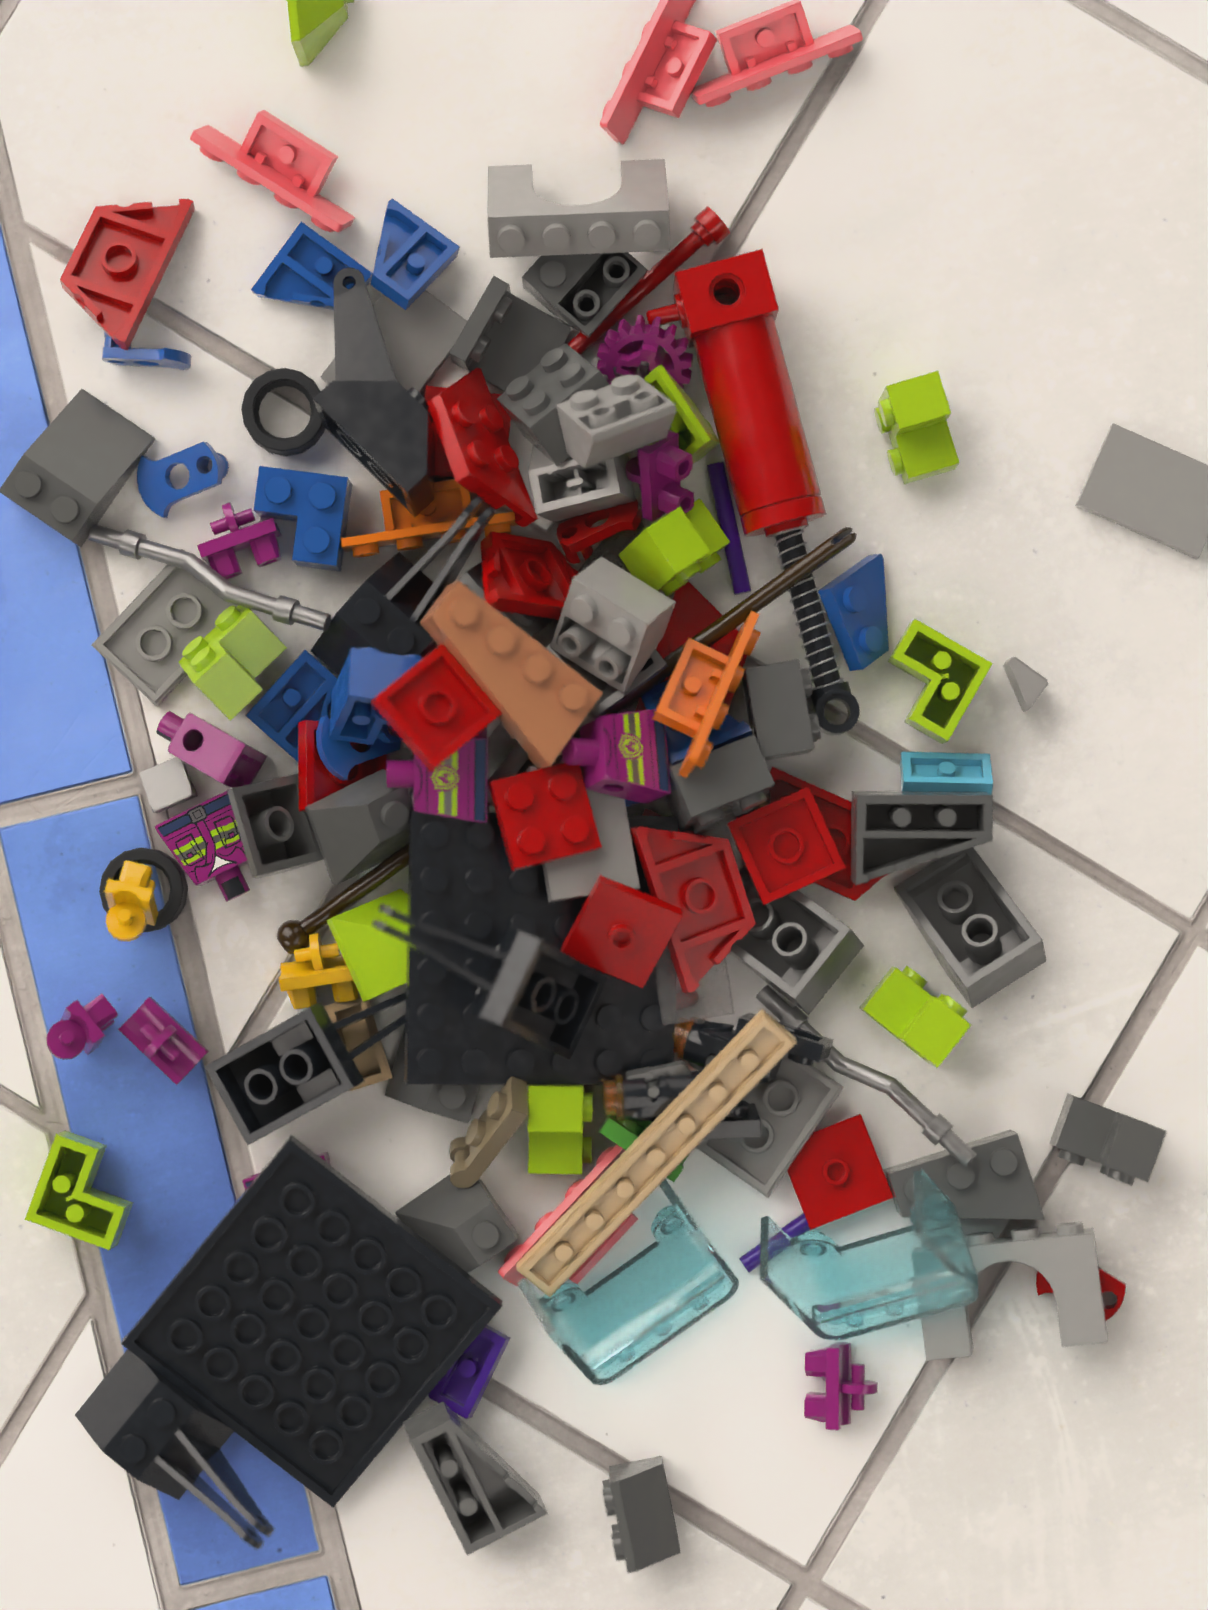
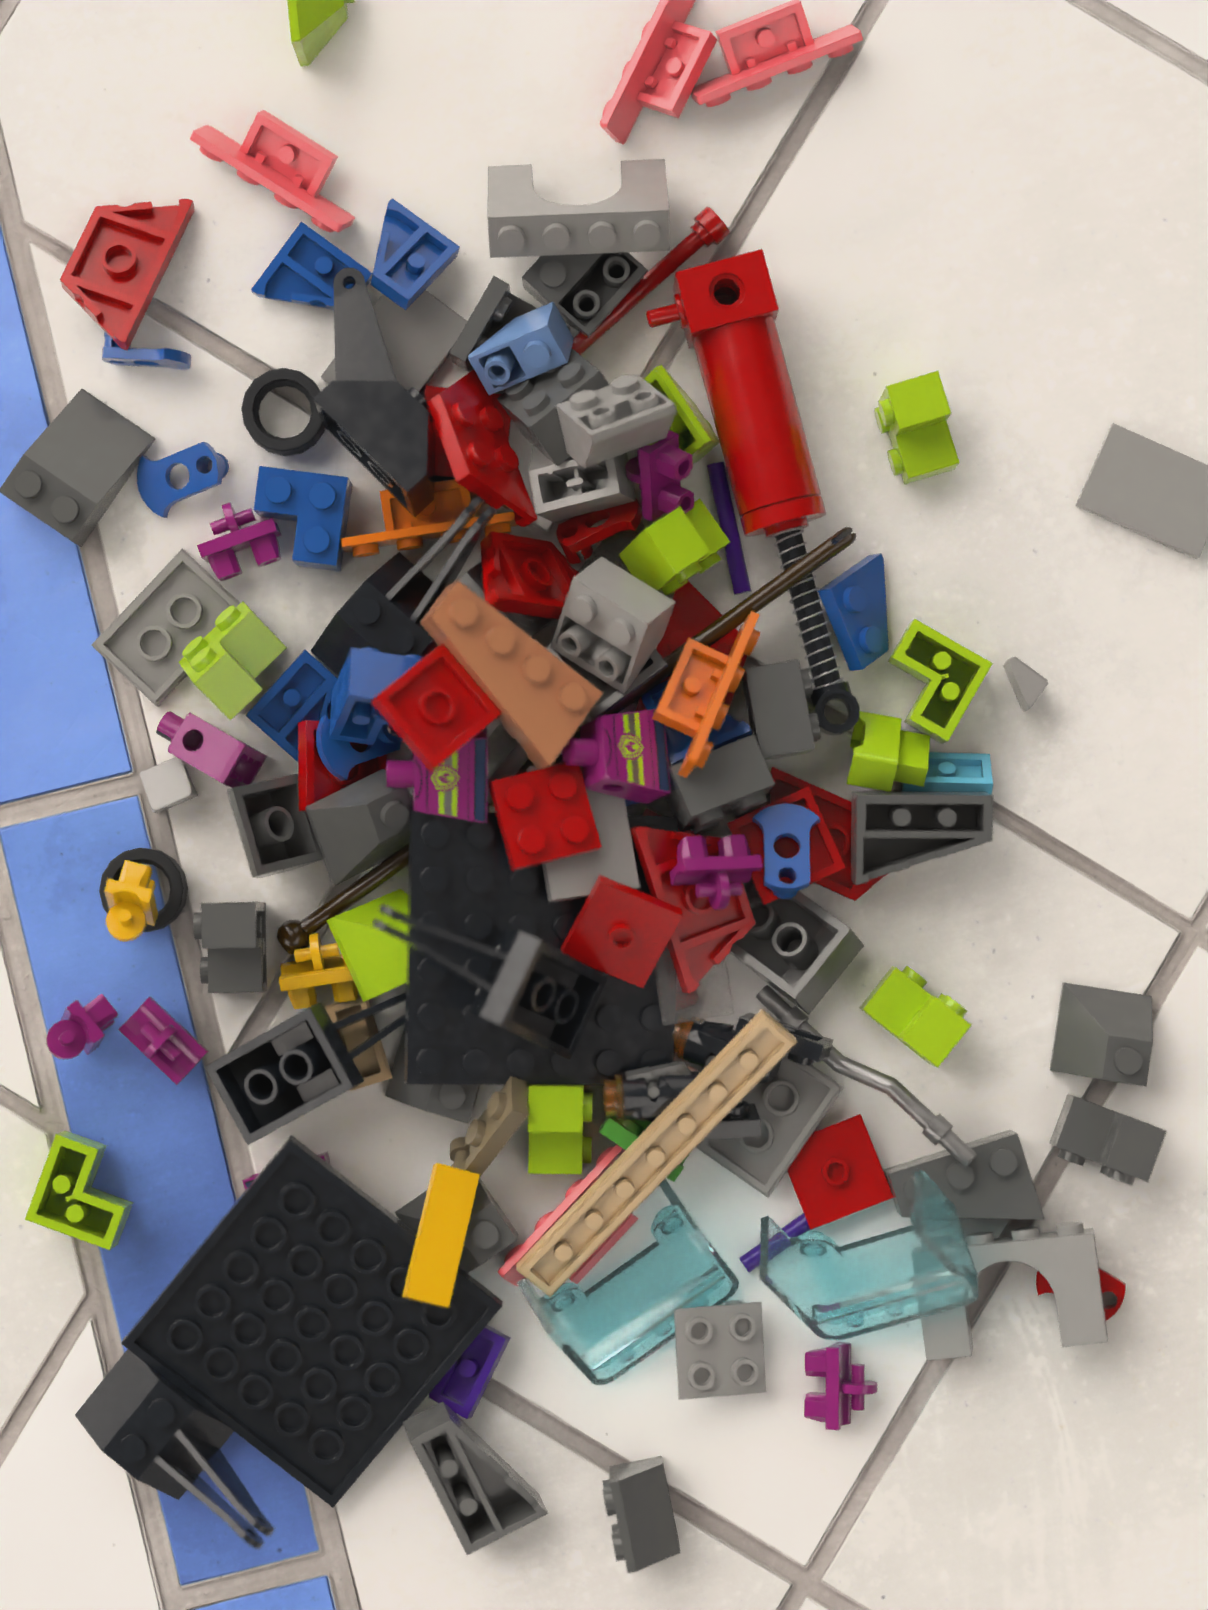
(208, 845): torso -> none
(235, 946): none -> dark grey brick
(282, 608): flat silver bar -> none
(441, 1235): none -> yellow tile
(523, 349): none -> medium blue slope
(623, 356): magenta gear -> none
(716, 875): none -> magenta hips
(719, 1350): none -> light grey hinge
(790, 822): none -> blue piece
(886, 753): none -> lime piece
(971, 925): dark grey slope -> none
(1103, 1034): none -> dark grey slope

